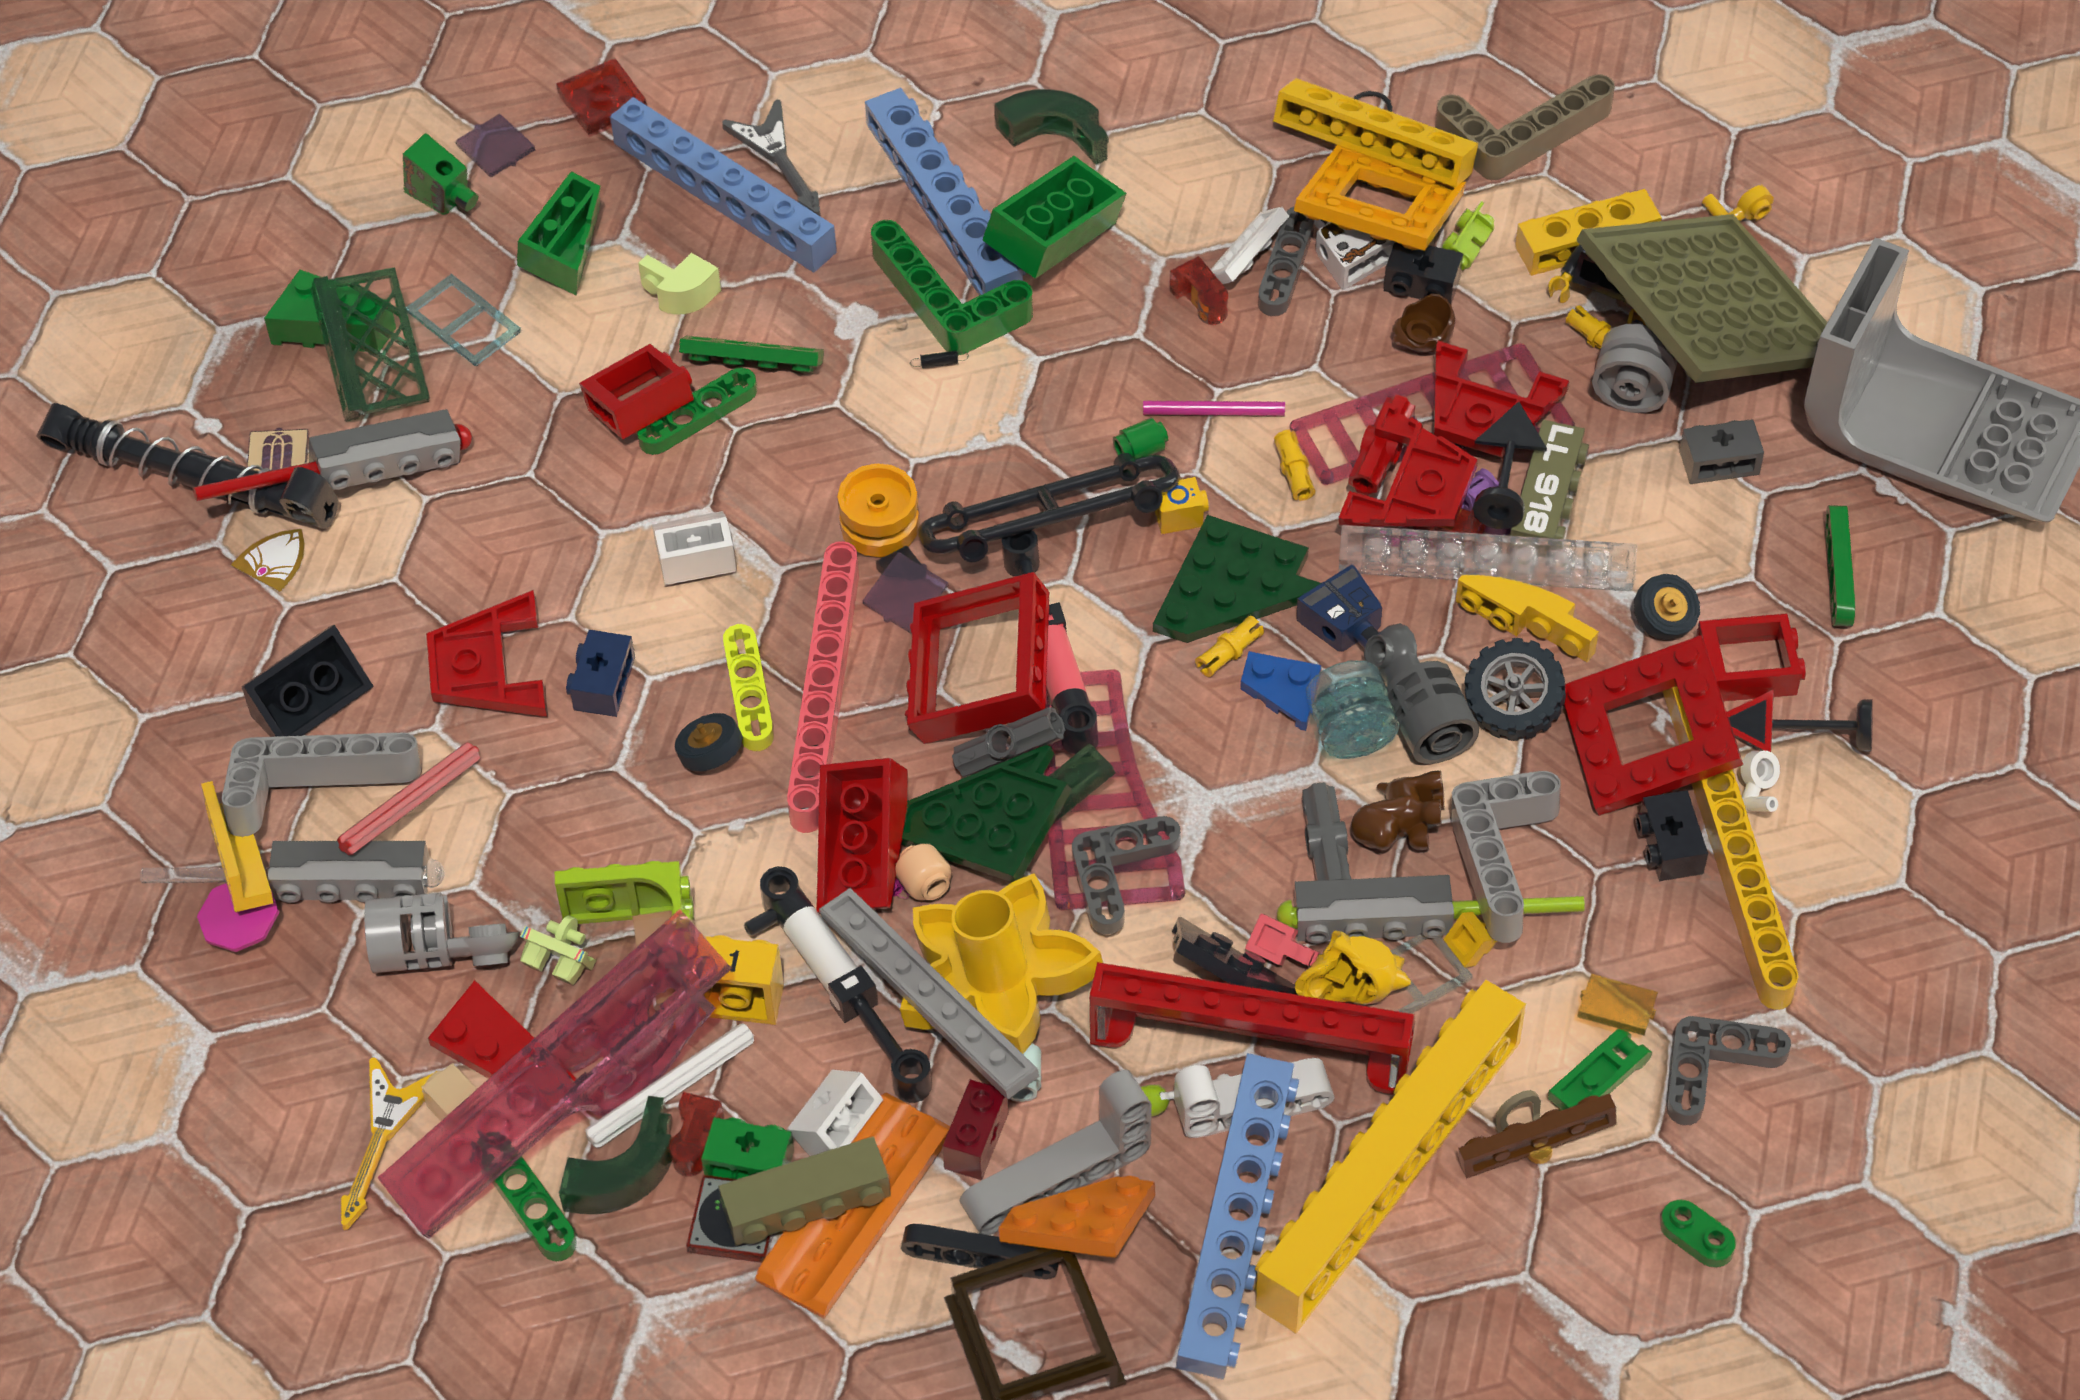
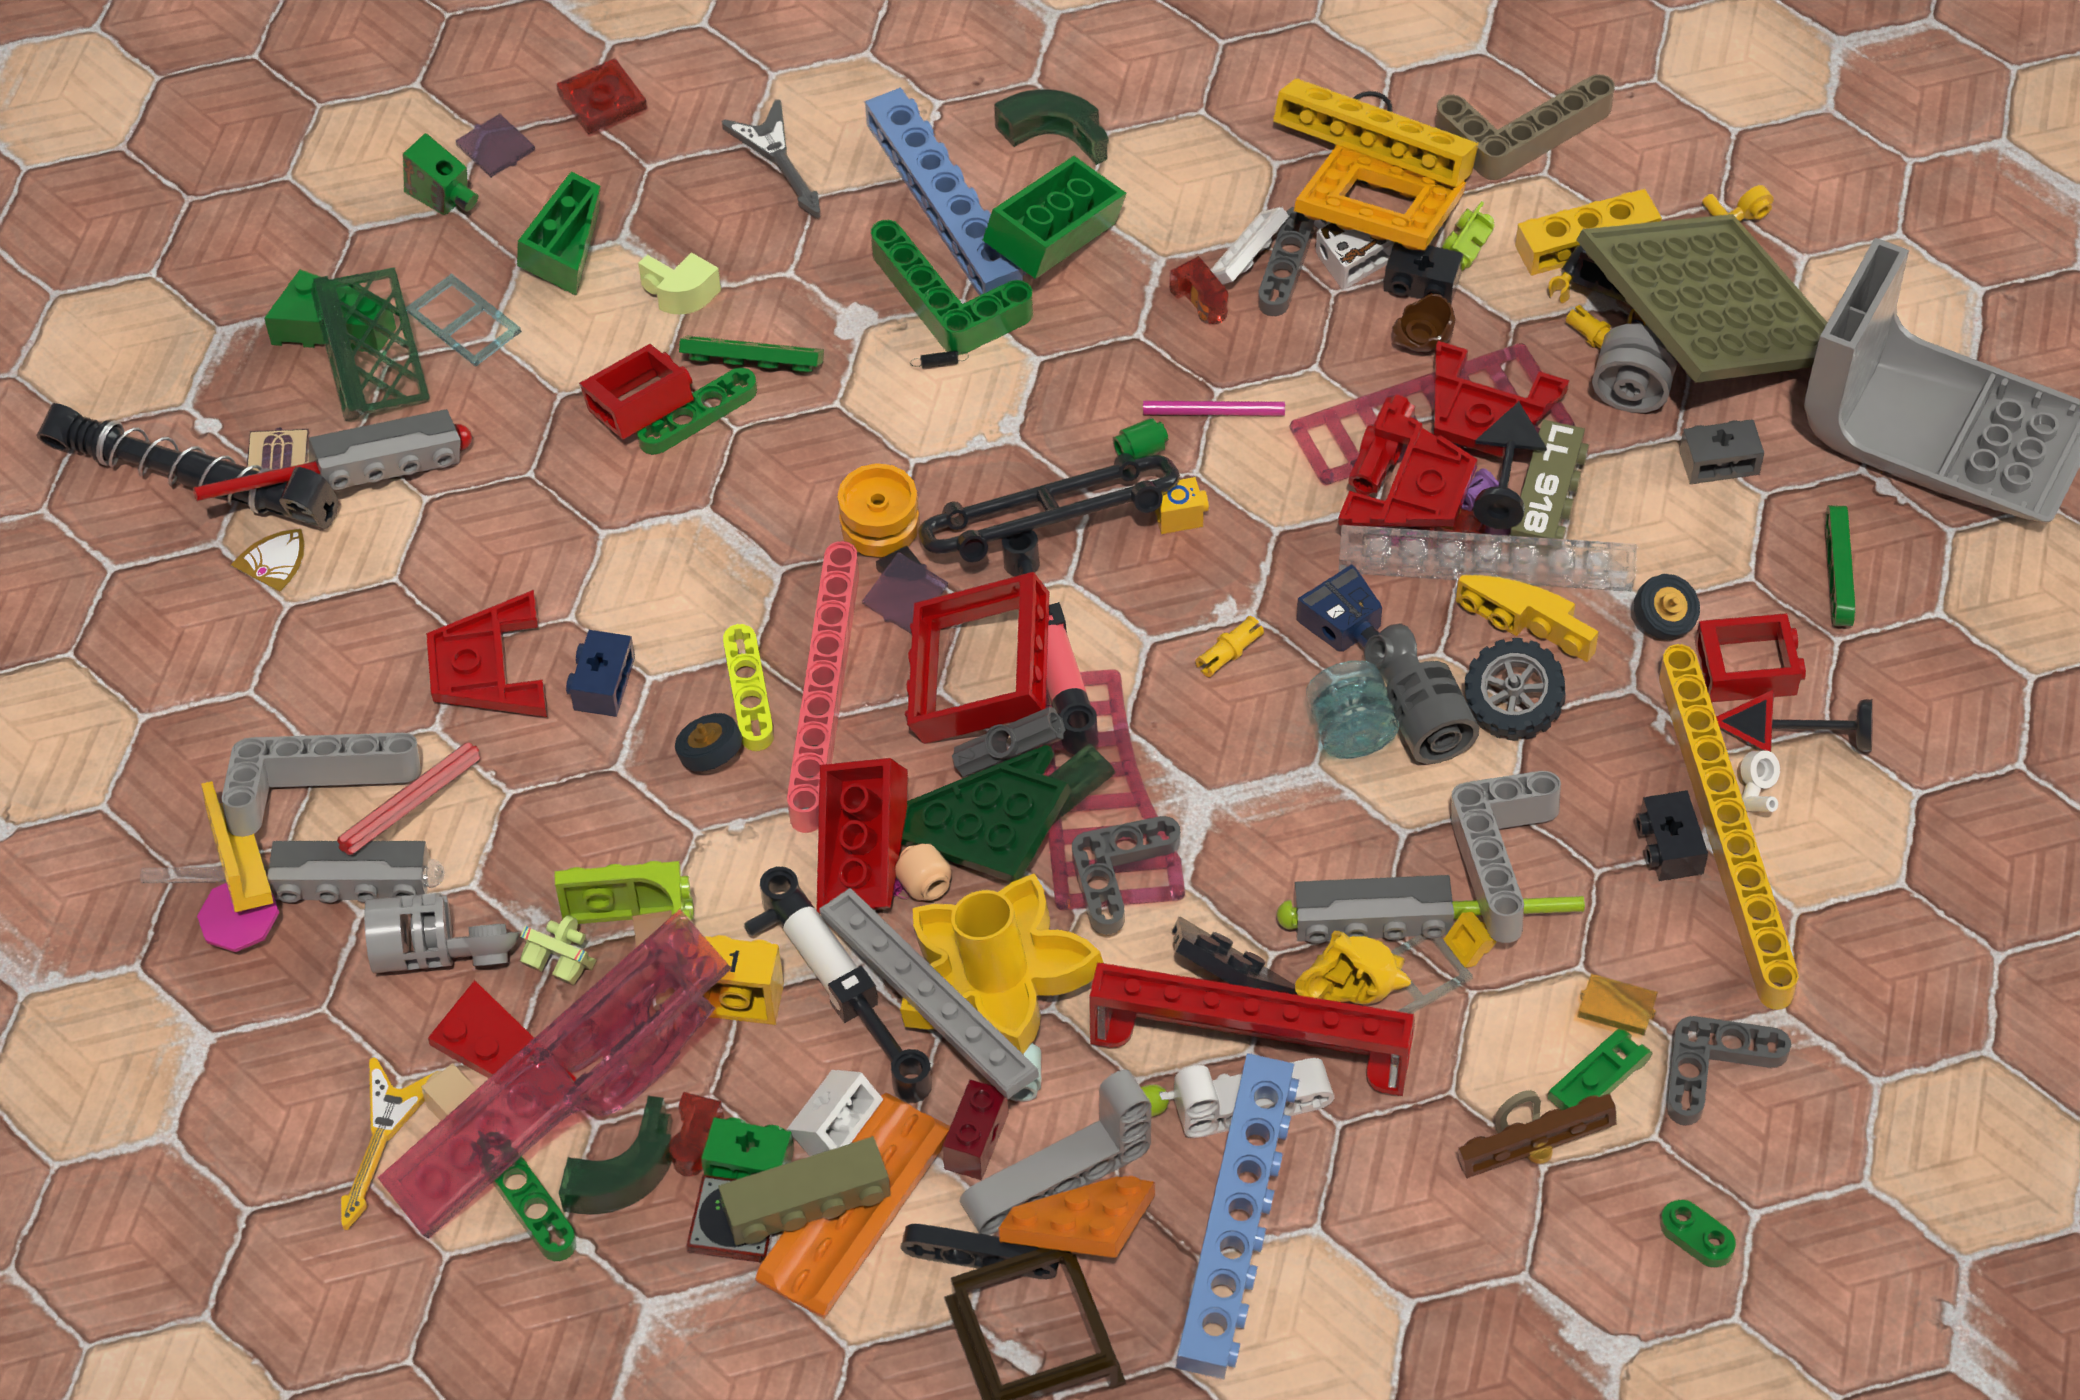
(306, 686): black slope -> none
(670, 1084): white axle -> none
(694, 547): white slope -> none
(724, 184): medium blue brick -> none
(1230, 577): dark green wing -> none
(1276, 941): coral plate -> none
(1280, 684): blue wing -> none
(1294, 465): yellow pin -> none
(1325, 833): dark grey piece -> none
(1388, 1156): yellow brick -> none
(1407, 810): reddish brown animal -> none
(1707, 755): red plate -> none

